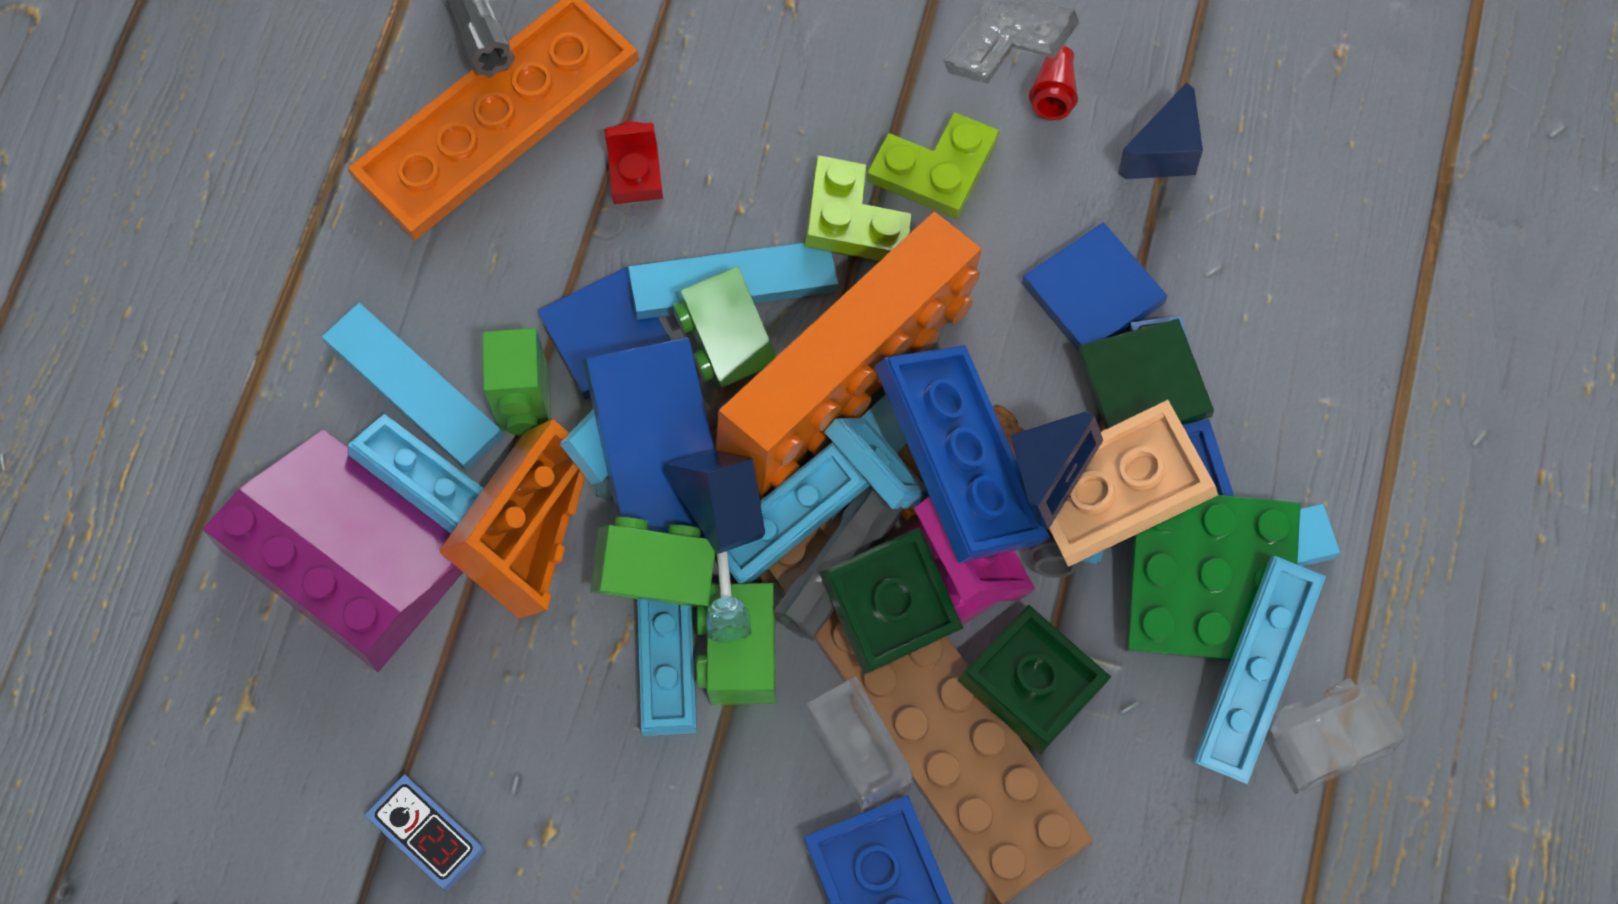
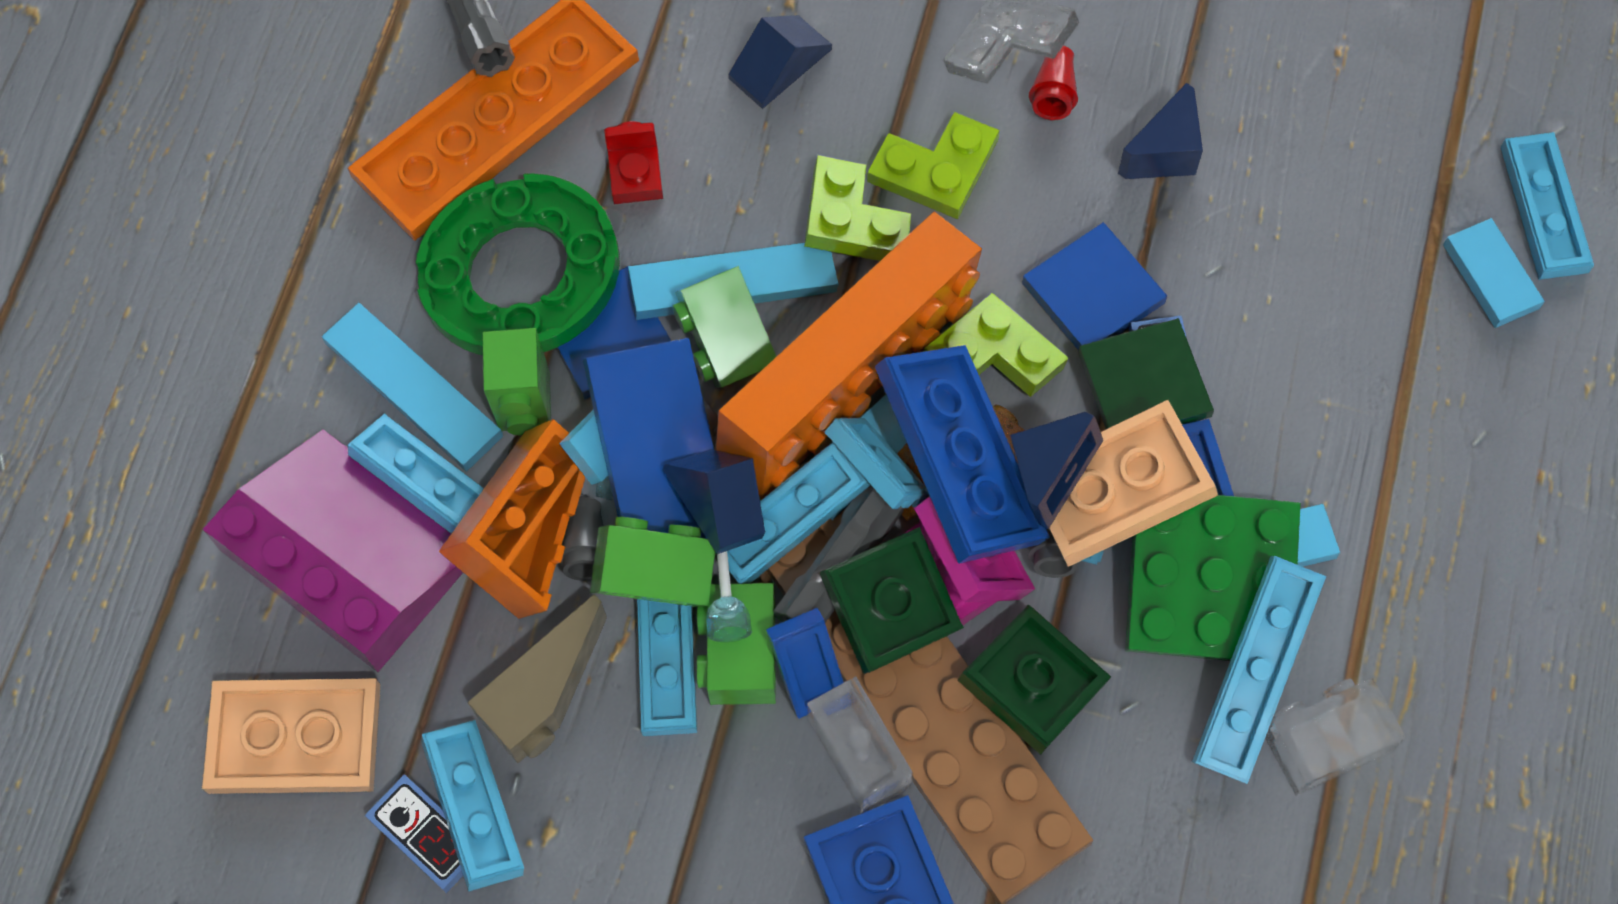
(292, 736): none -> light nougat plate
(472, 805): none -> medium azure tile
(493, 208): none -> green plate
(535, 691): none -> dark tan slope
(581, 540): none -> dark grey cone
(776, 57): none -> dark blue slope
(805, 658): none -> blue tile
(1007, 341): none -> lime plate
(1493, 273): none -> medium azure tile
(1546, 206): none -> medium azure tile

